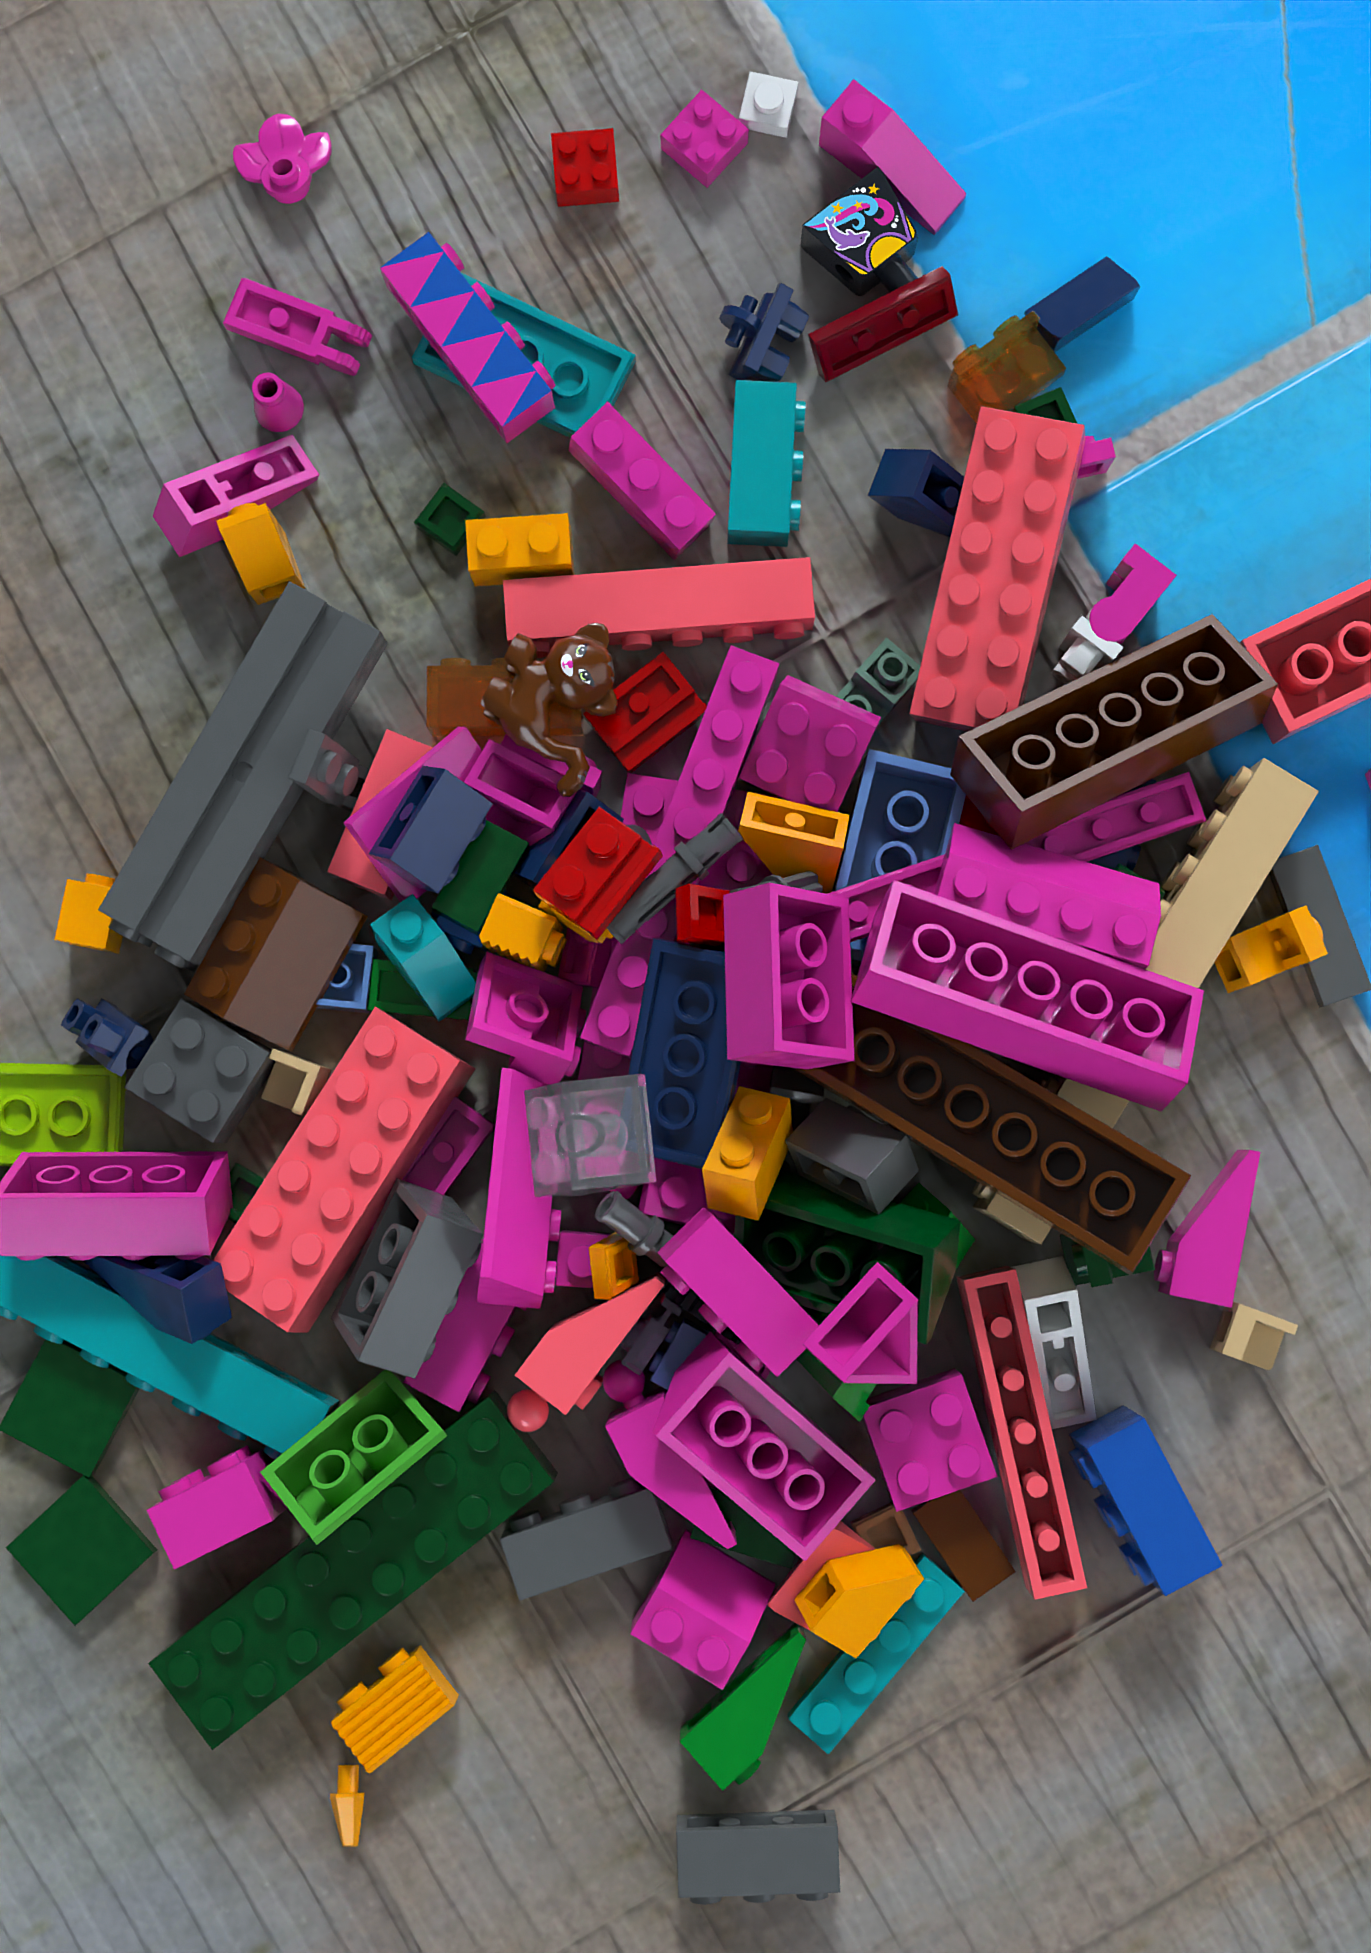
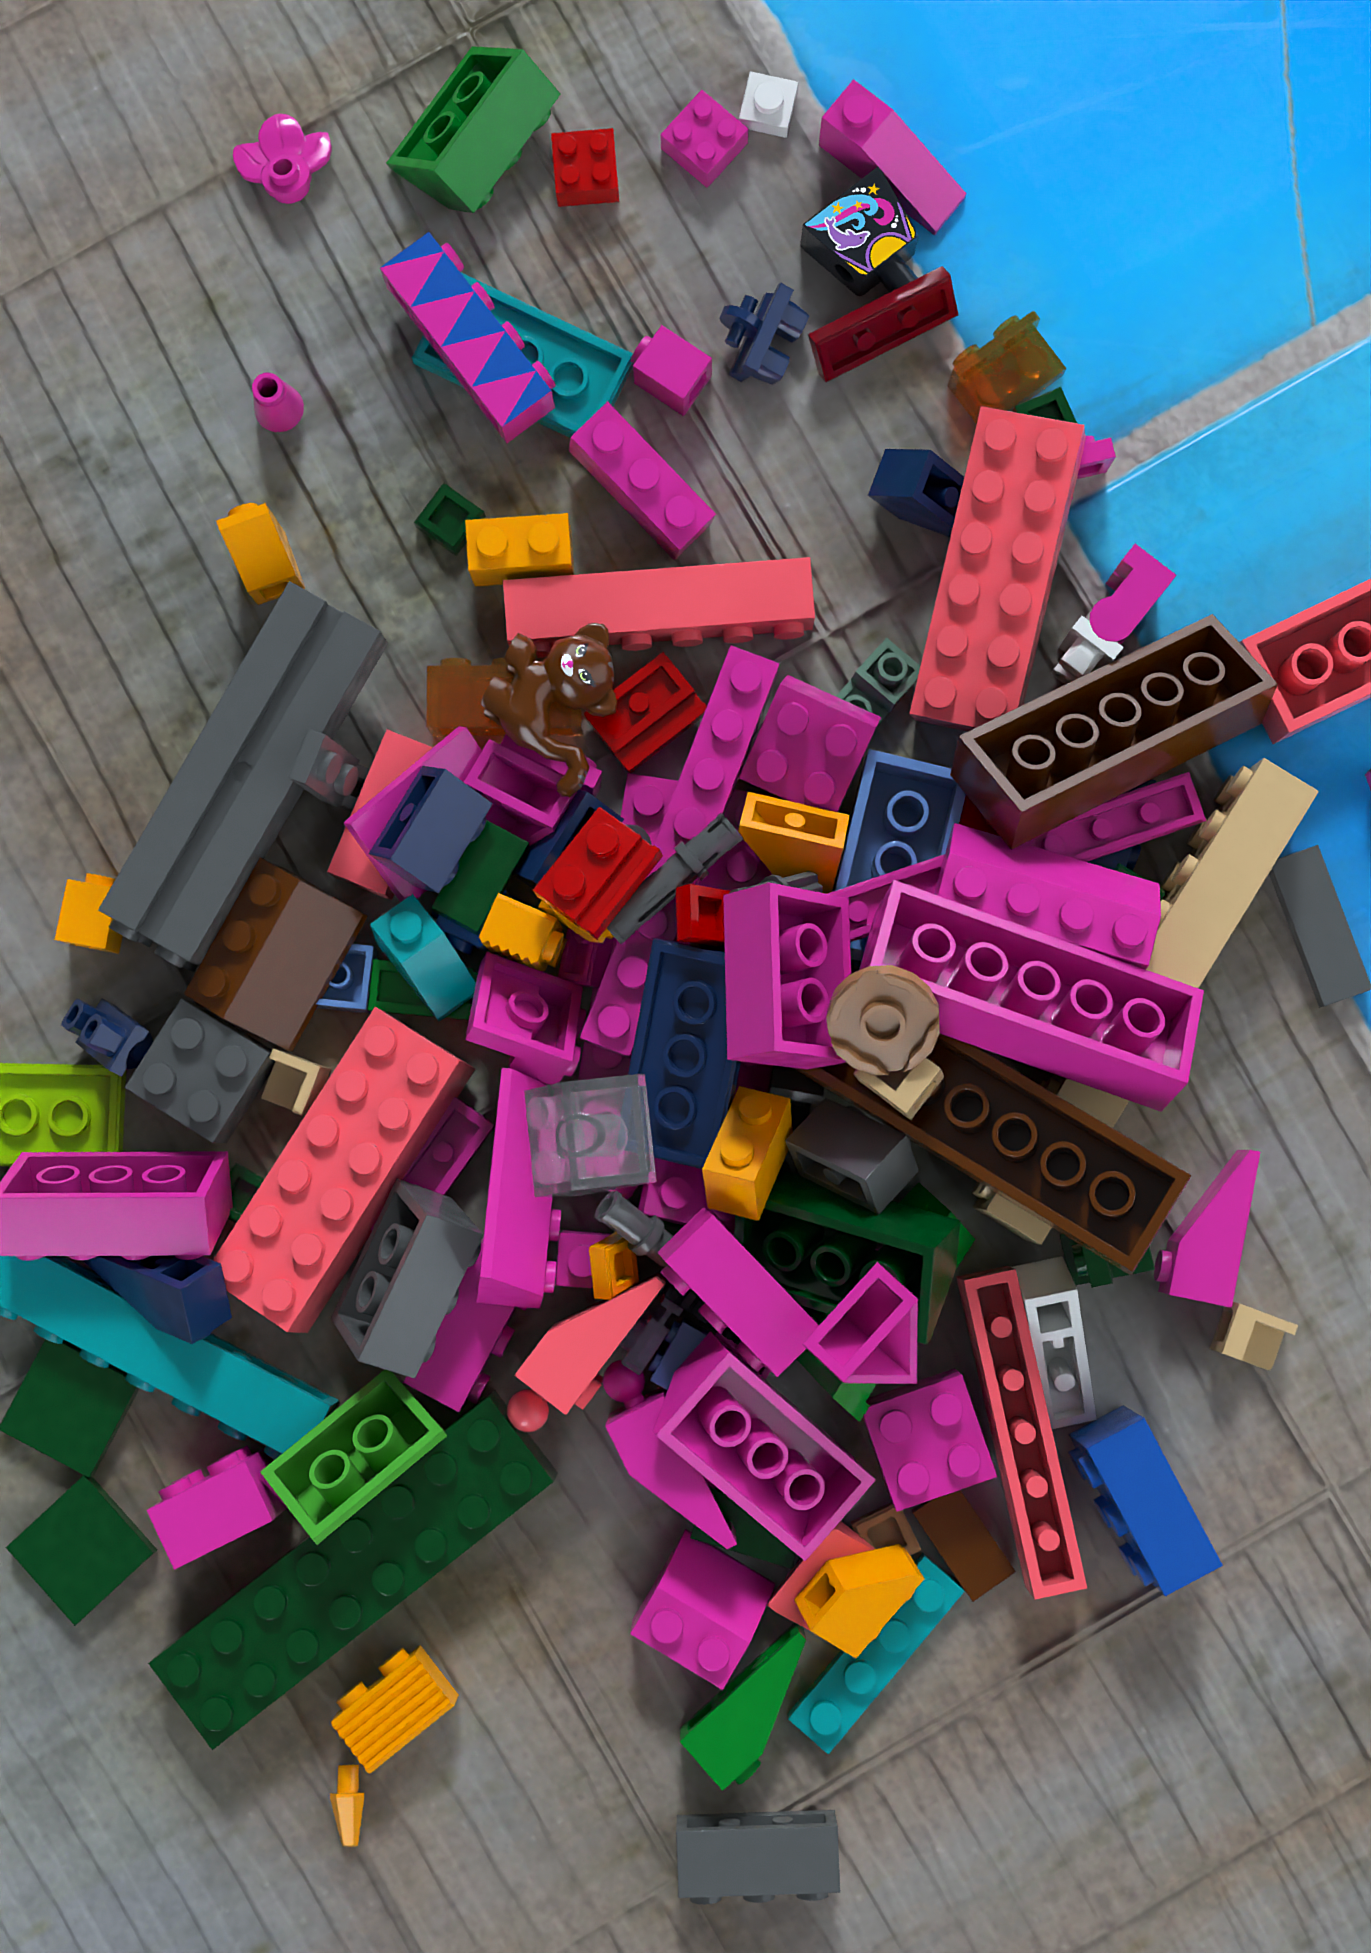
(195, 501): dark pink slope -> none
(293, 326): dark pink hinge -> none
(475, 127): none -> green slope
(584, 1538): dark grey brick -> none
(671, 369): none -> dark pink brick
(765, 463): teal brick -> none
(883, 1020): none -> medium nougat tile
(905, 1089): none -> tan panel
(1083, 302): dark blue slope -> none
(1270, 949): light orange brick -> none

